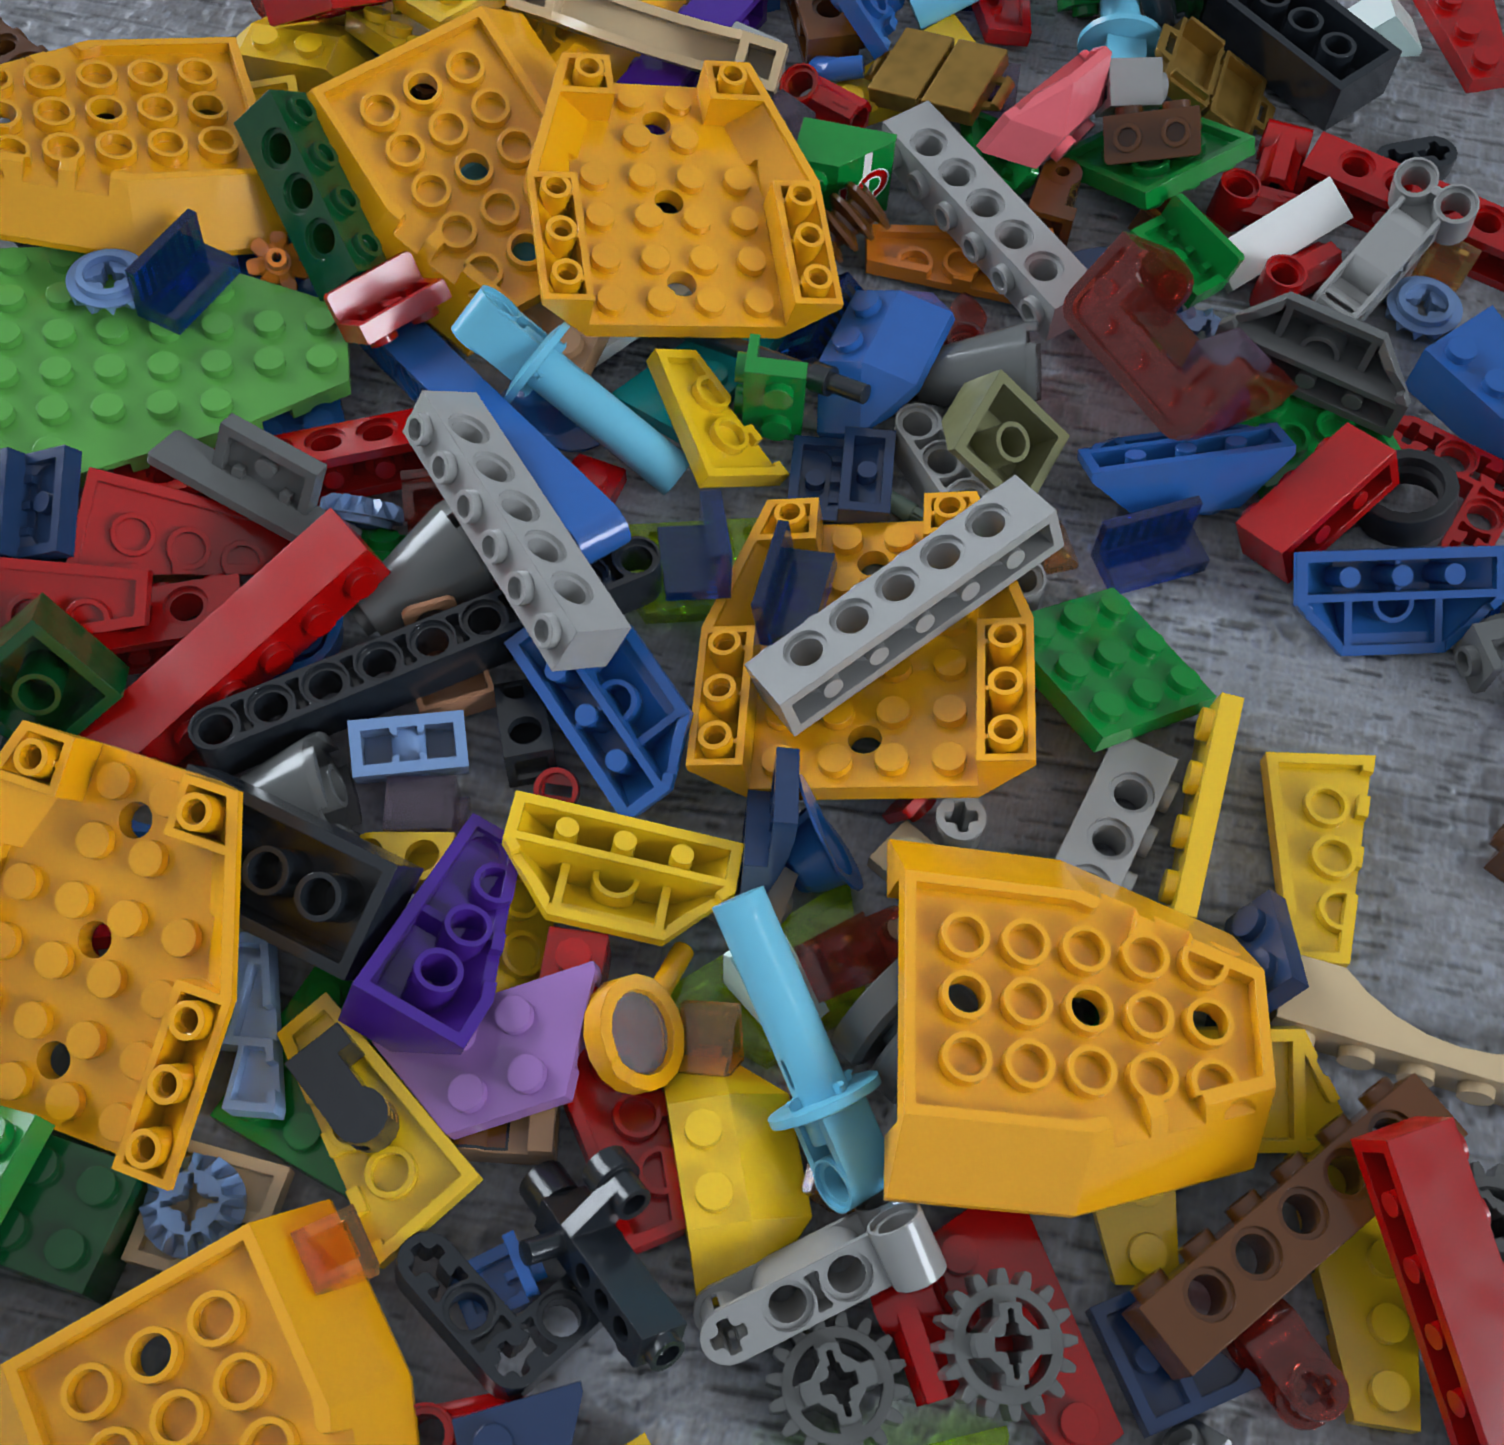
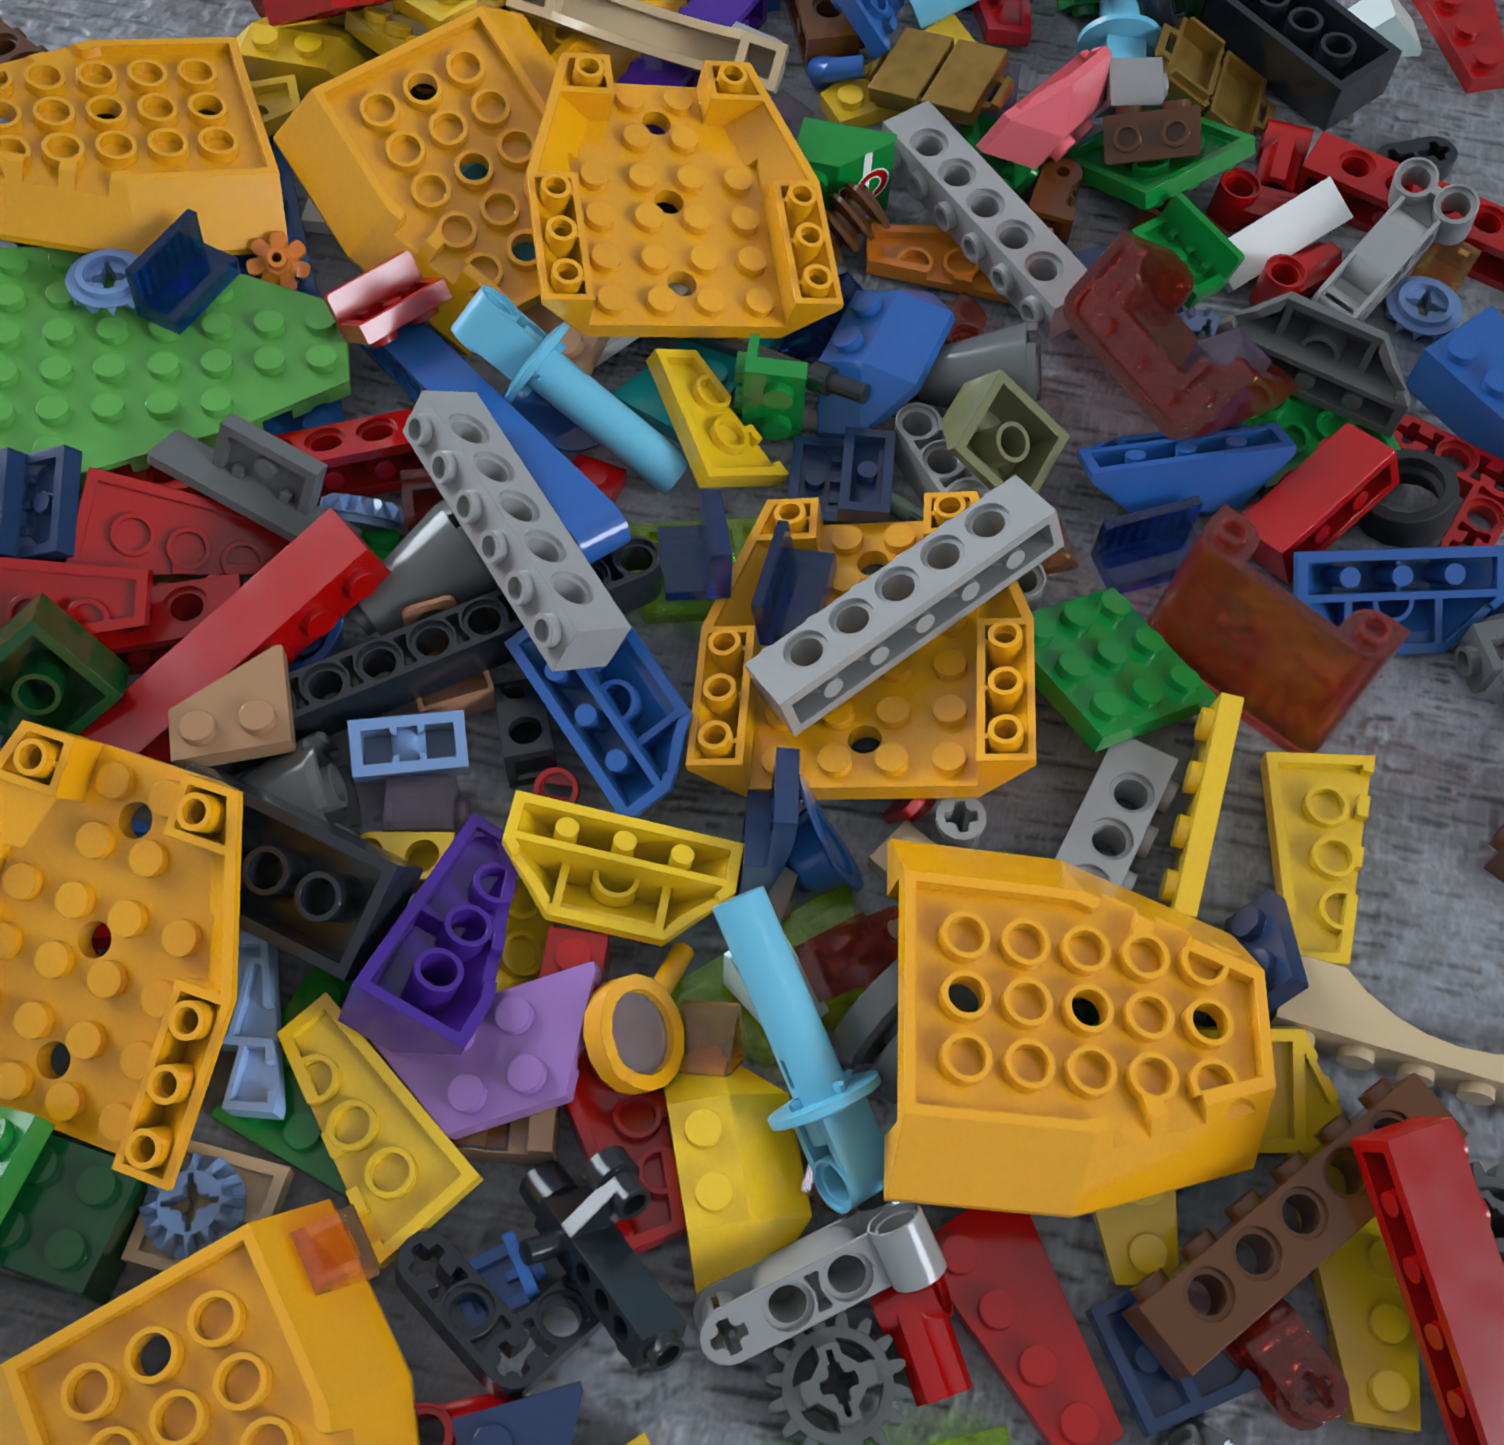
(236, 716): none -> medium nougat wing
(309, 189): dark green brick -> none
(347, 1104): black leg -> none
(825, 98): red piece -> none
(1007, 1369): dark grey gear -> none
(1267, 645): none -> clear red windscreen

